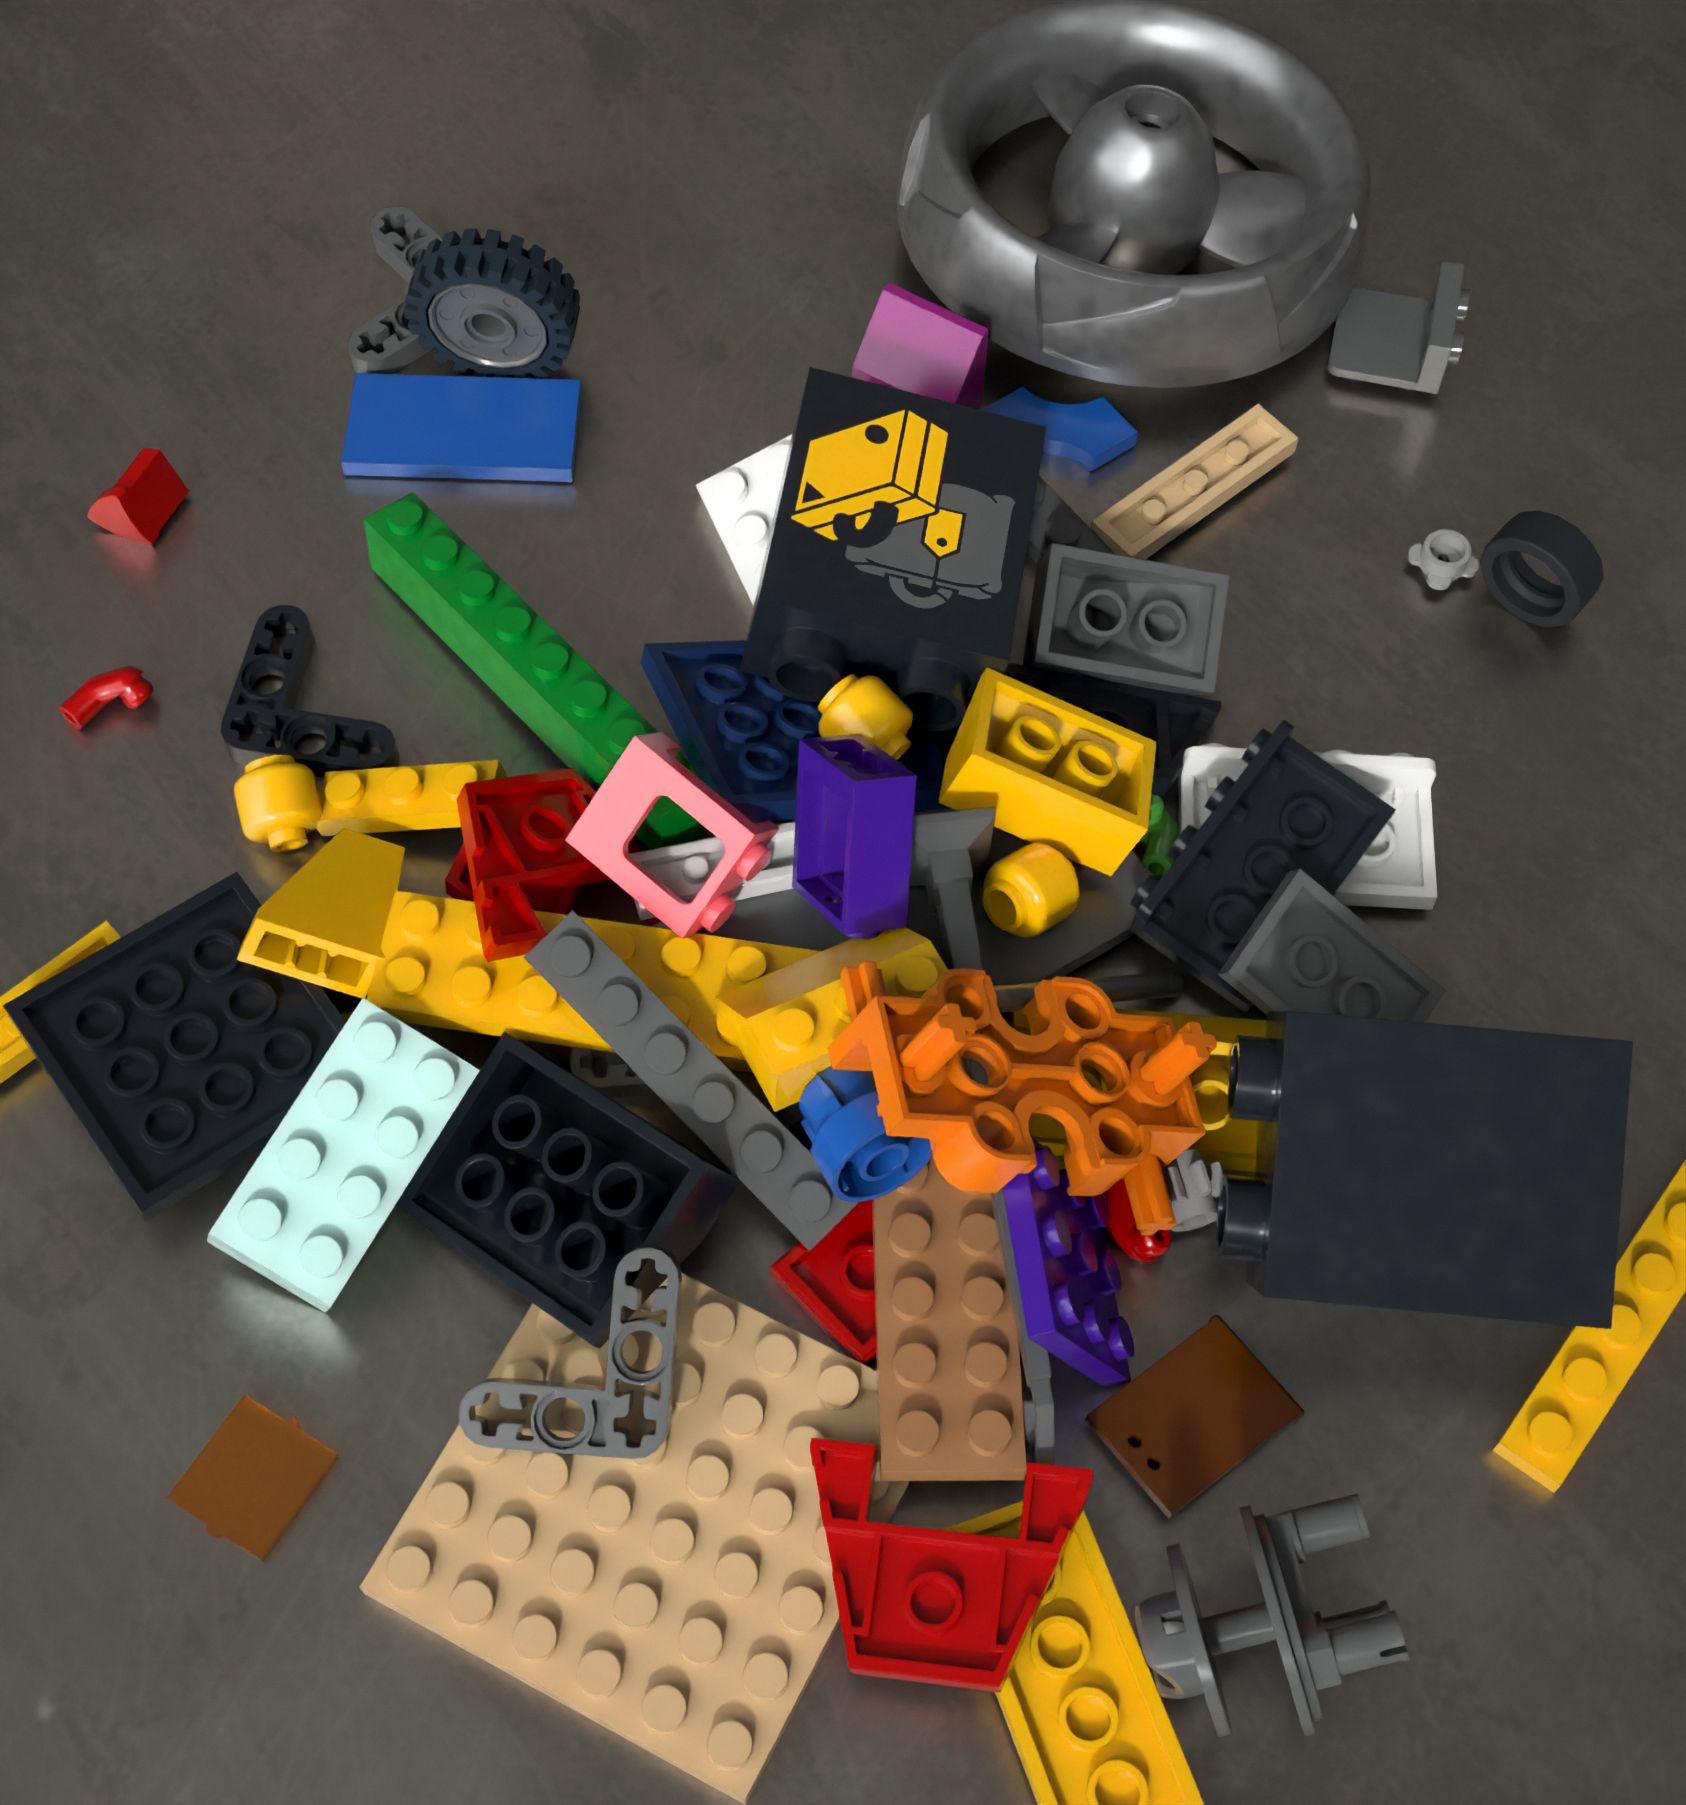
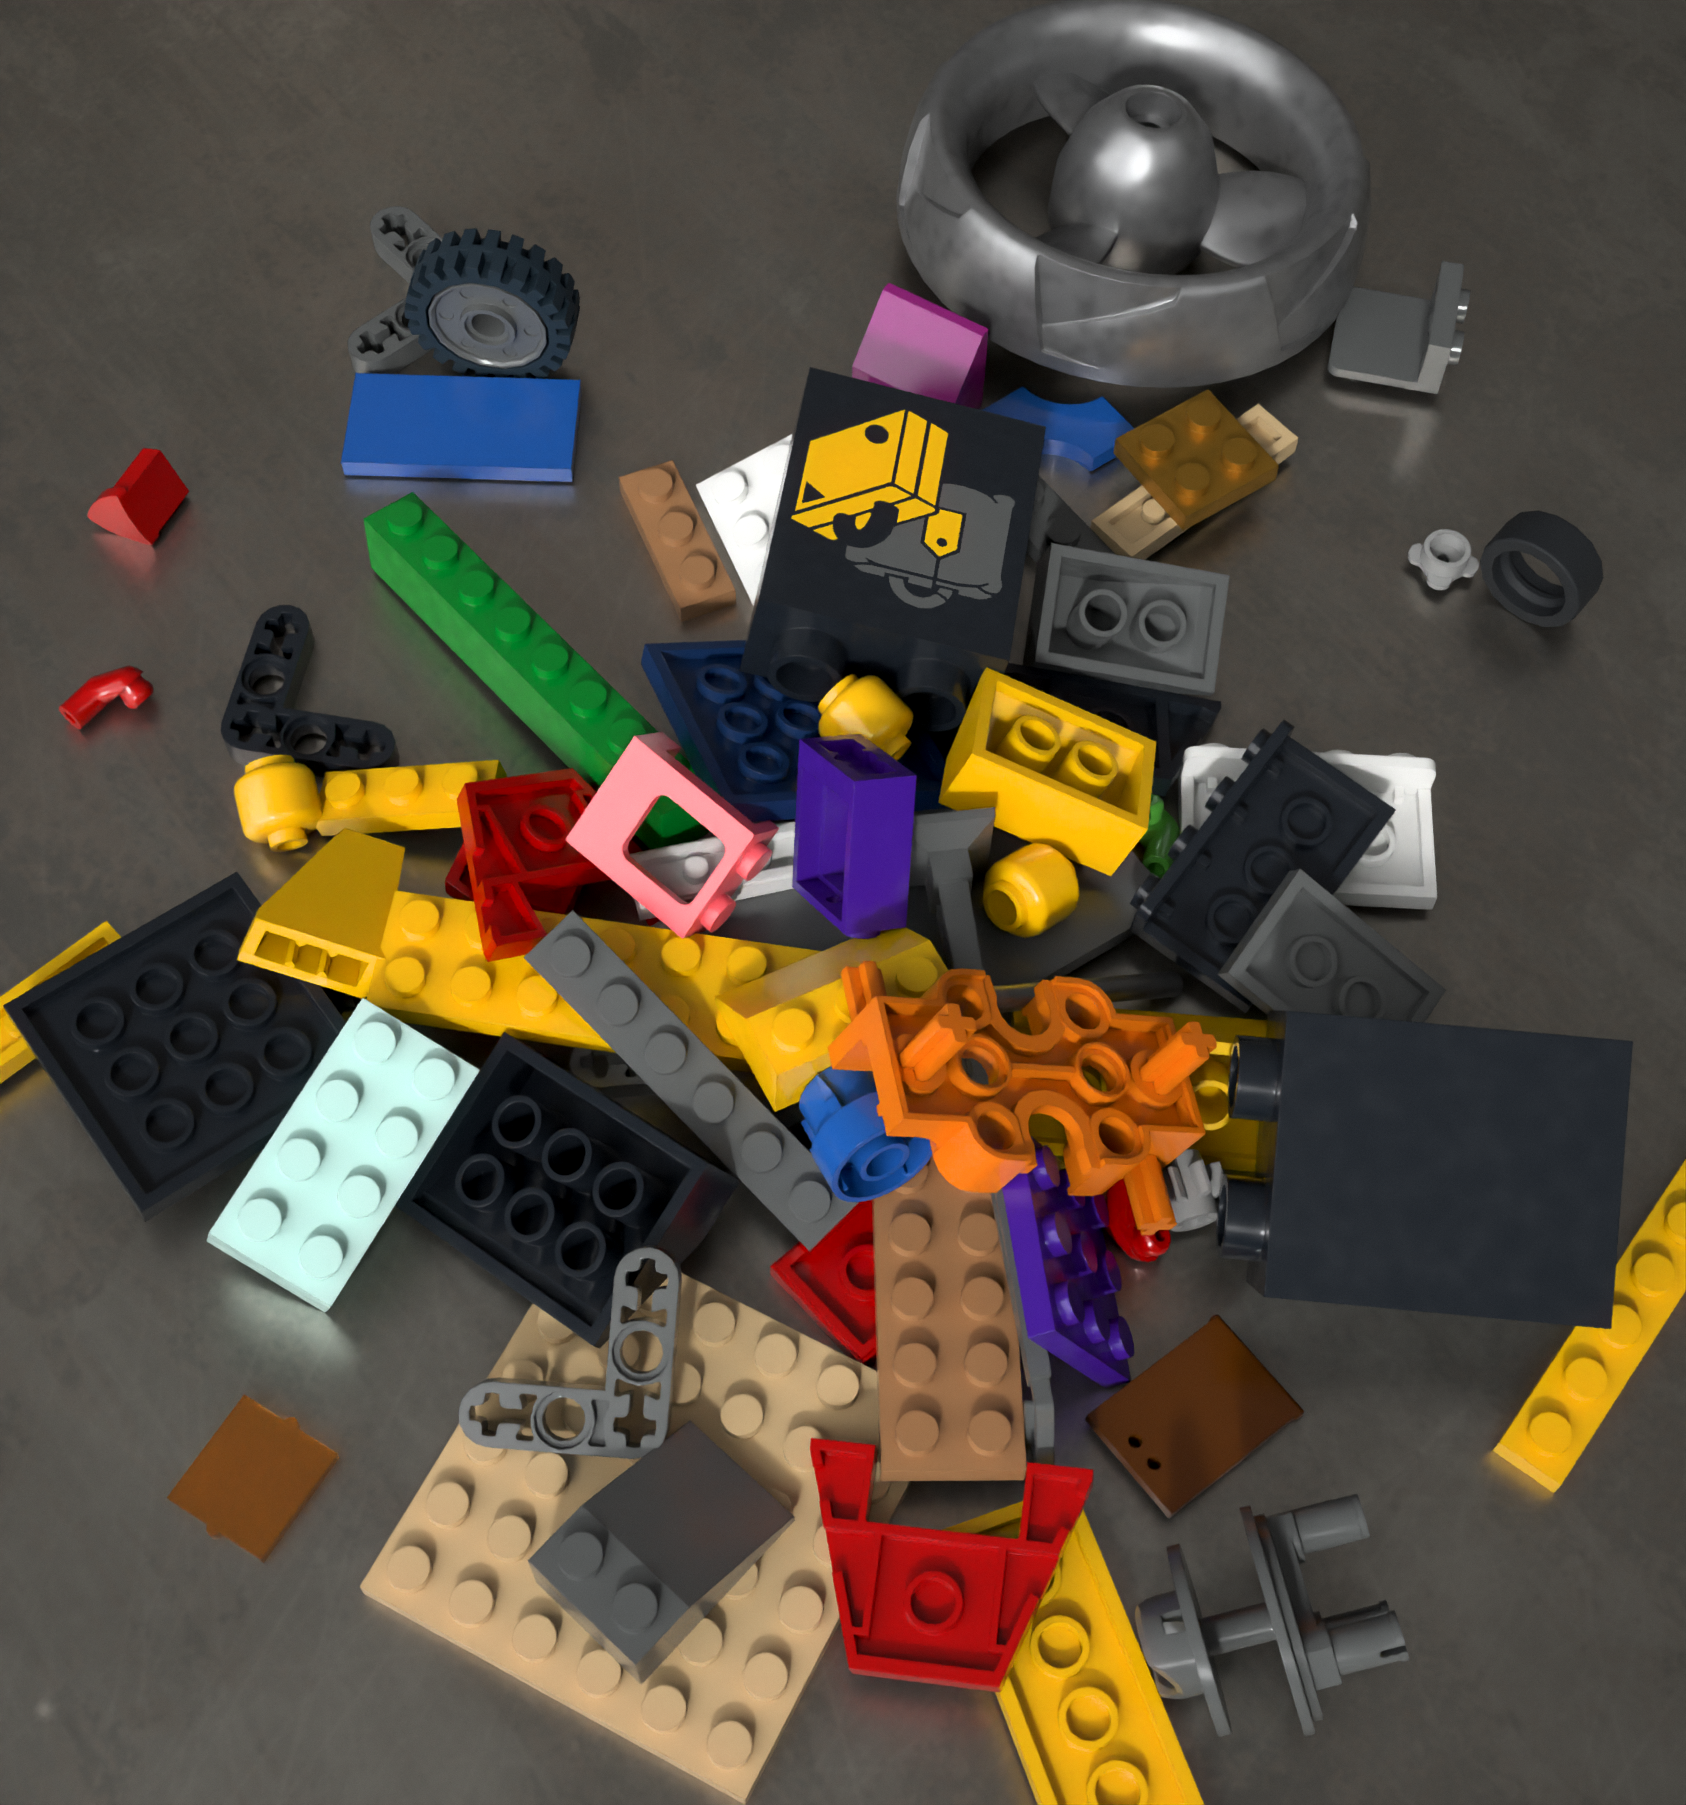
(659, 1548): none -> dark grey slope
(677, 541): none -> medium nougat plate
(1195, 459): none -> pearl gold plate

